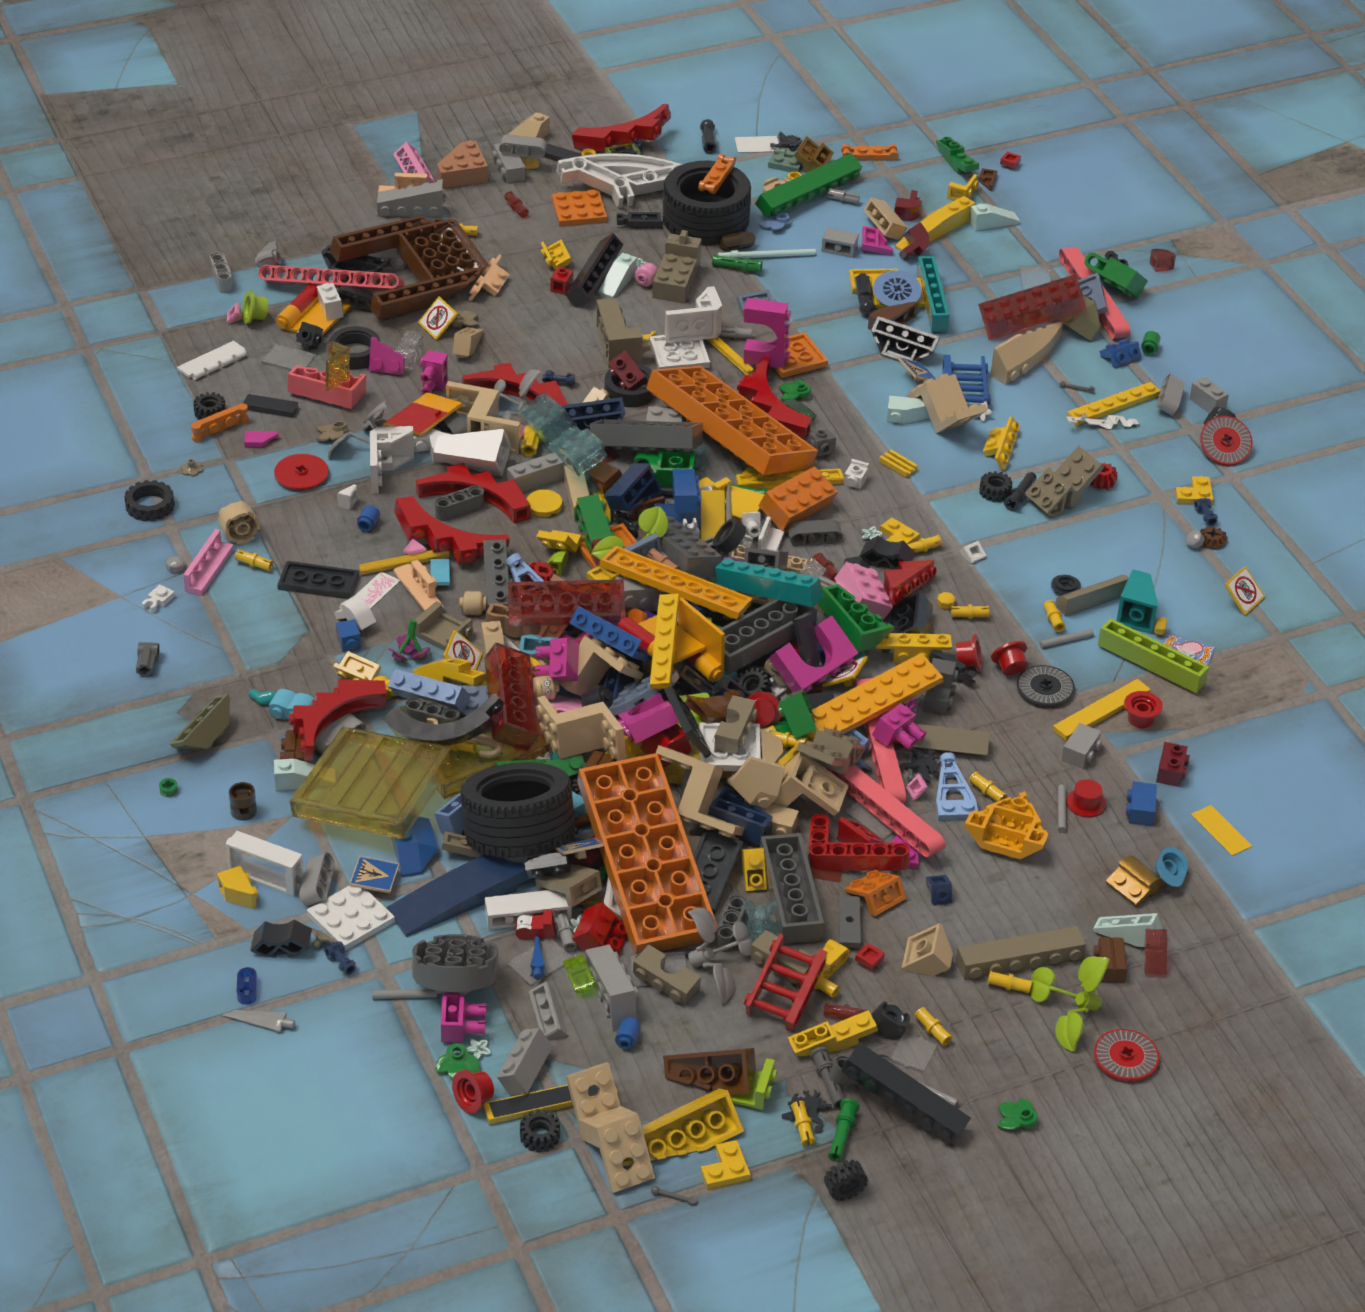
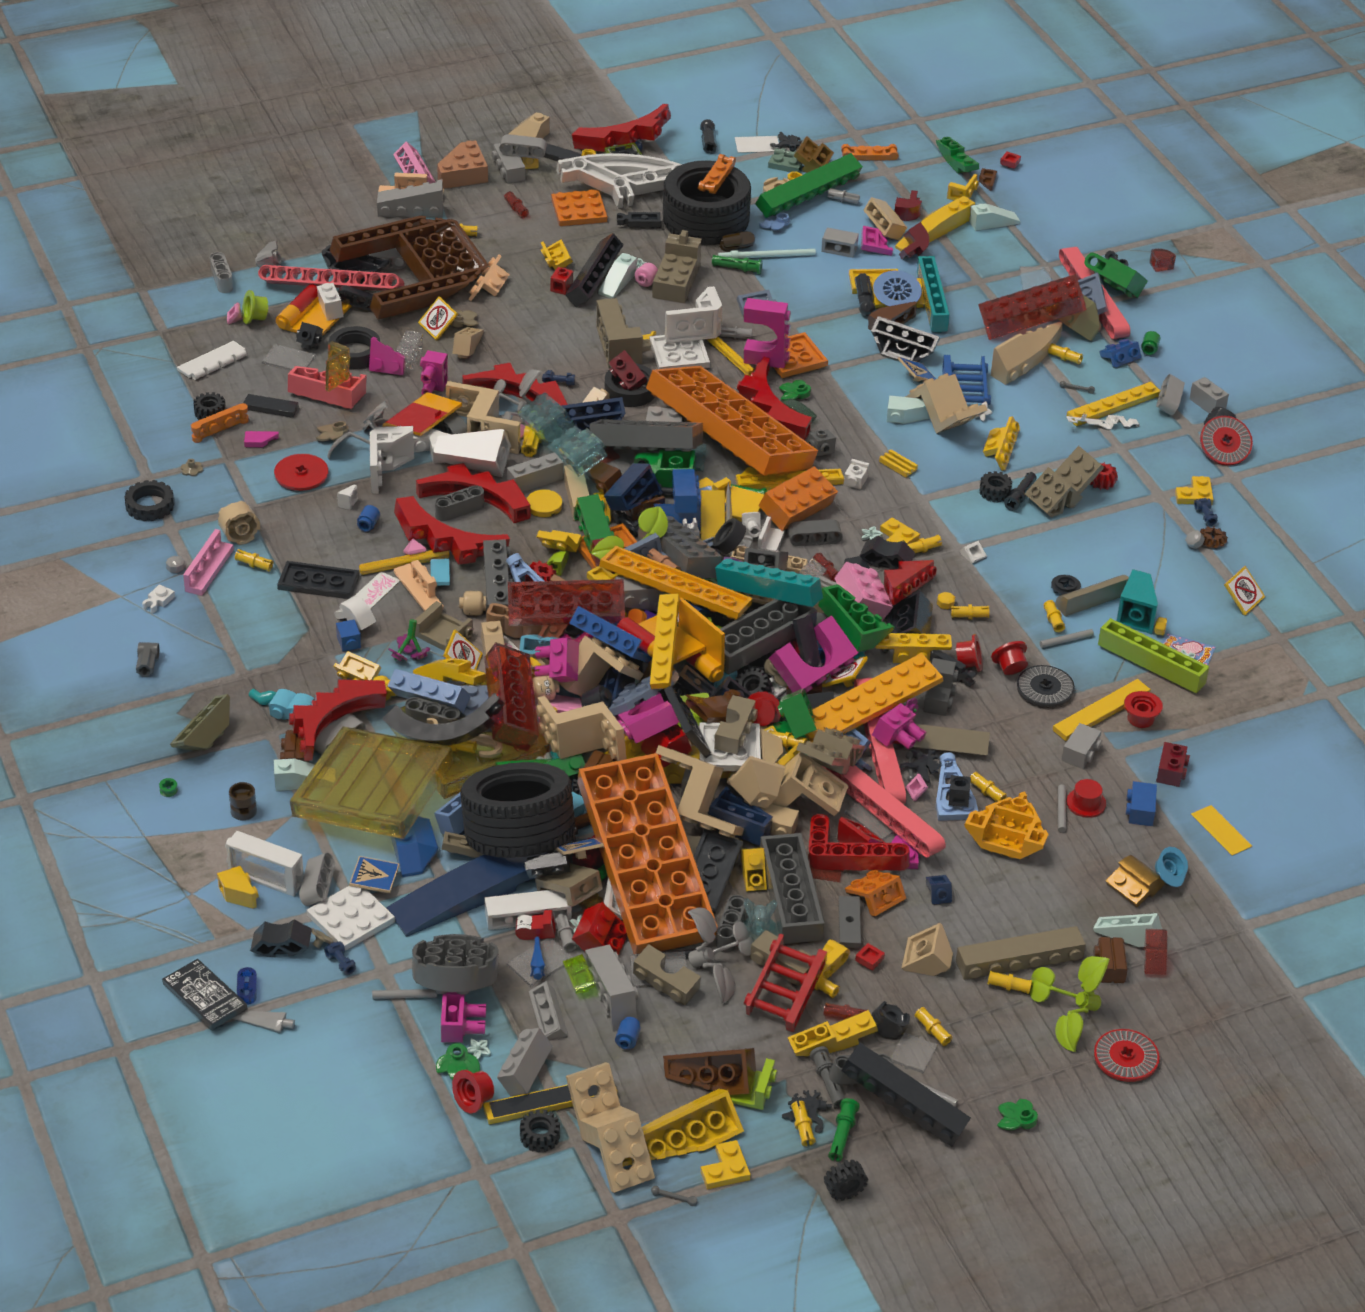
(204, 994): none -> black tile
(959, 791): none -> black brick
(1065, 353): none -> yellow pin

